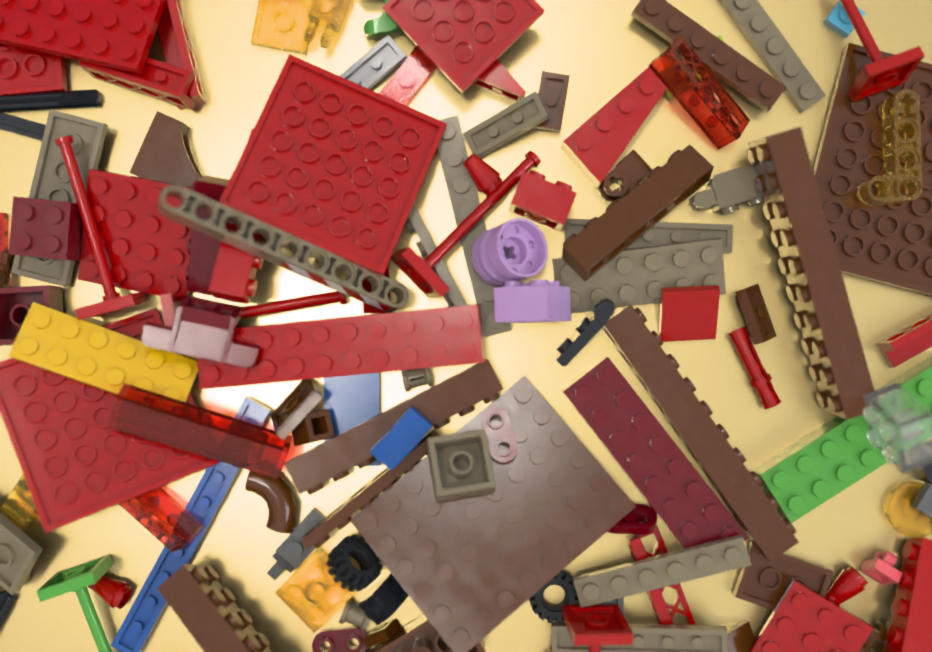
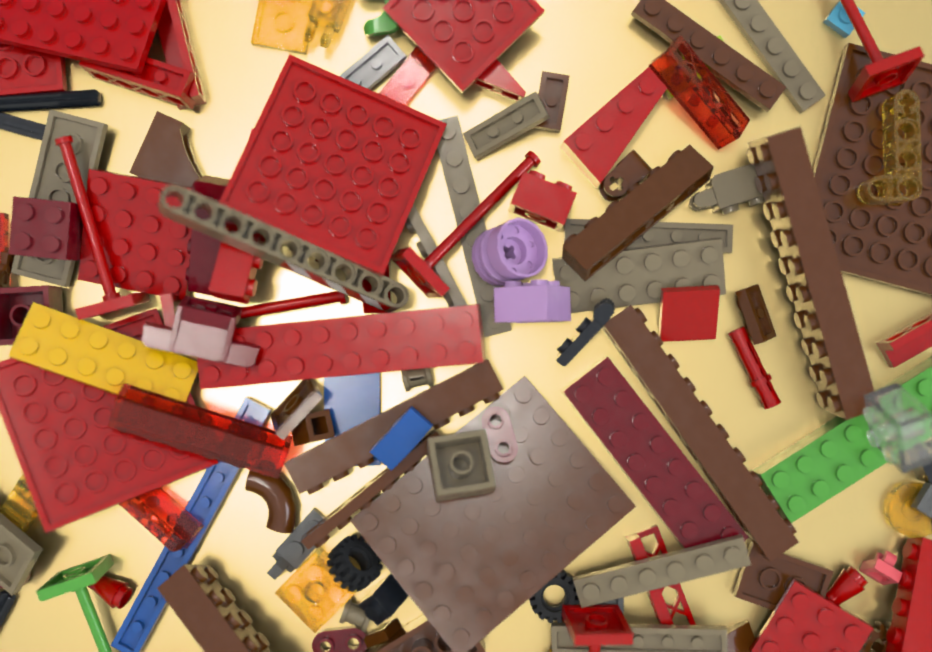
(482, 174): red cone -> none
(630, 523): dark red plate -> none

